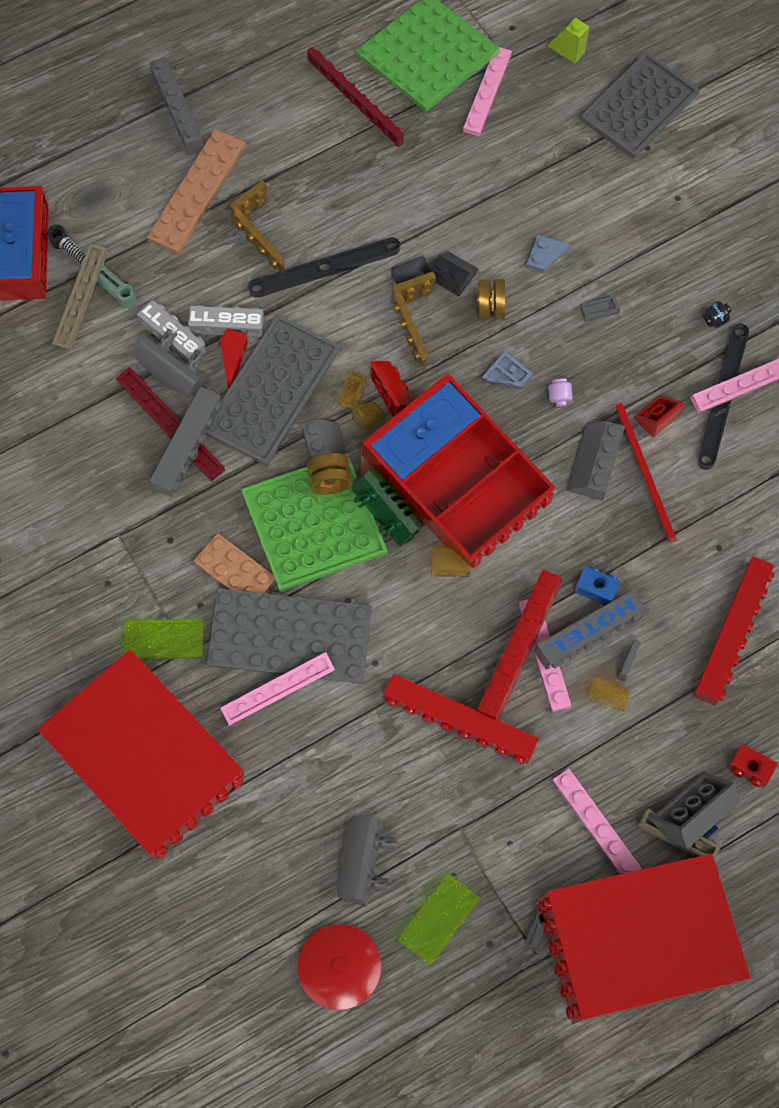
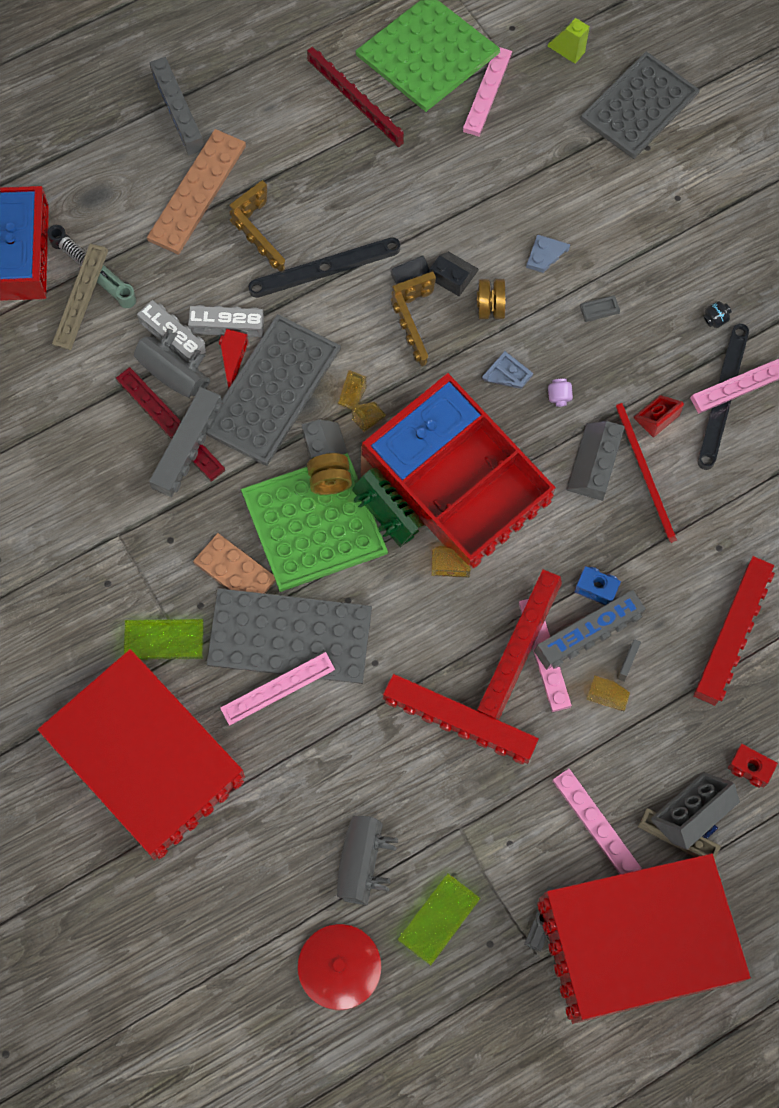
(389, 386): red slope -> none

